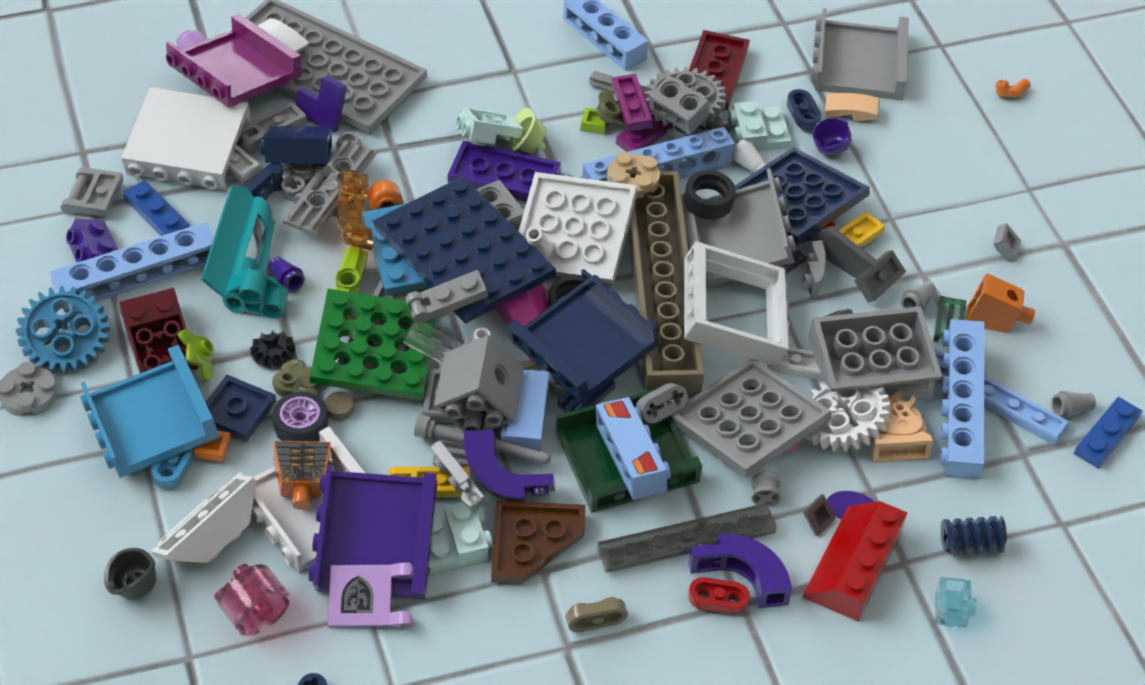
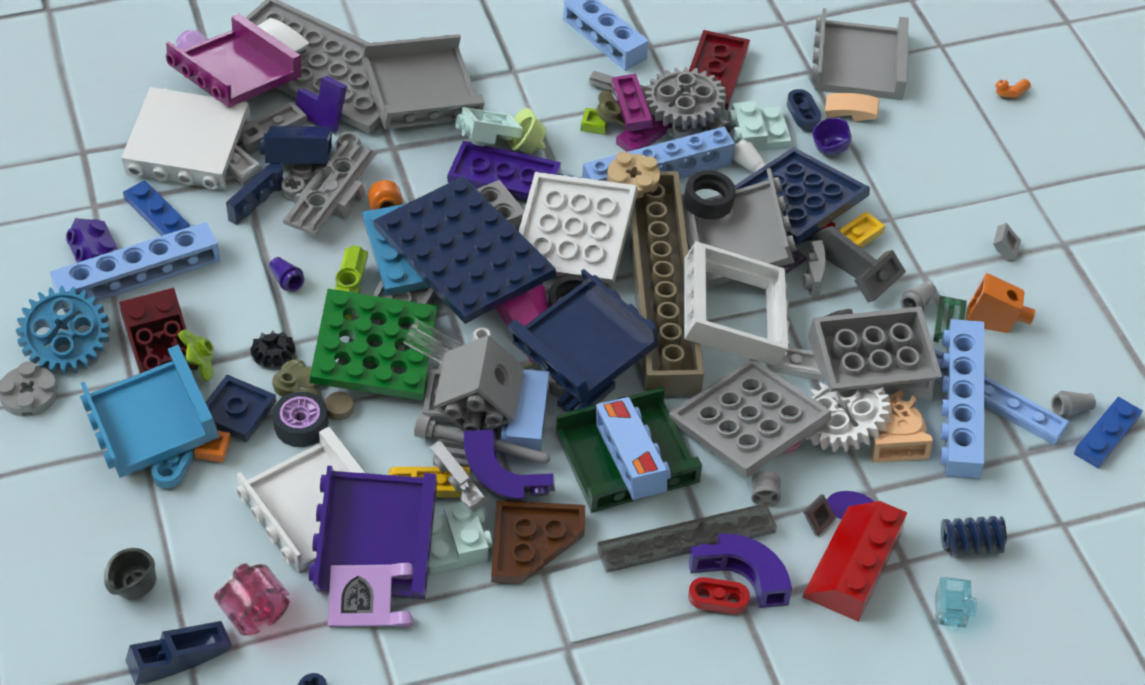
(99, 195): light grey plate -> none
(176, 651): none -> dark blue slope
(211, 524): white wedge -> none
(229, 271): teal panel -> none
(300, 469): torso -> none
(350, 205): clear orange slope -> none
(419, 81): none -> light grey panel
(446, 297): light grey plate -> none
(540, 241): white cone -> none
(596, 615): dark tan plate -> none
(662, 405): light grey beam -> none
(678, 107): light grey brick -> none

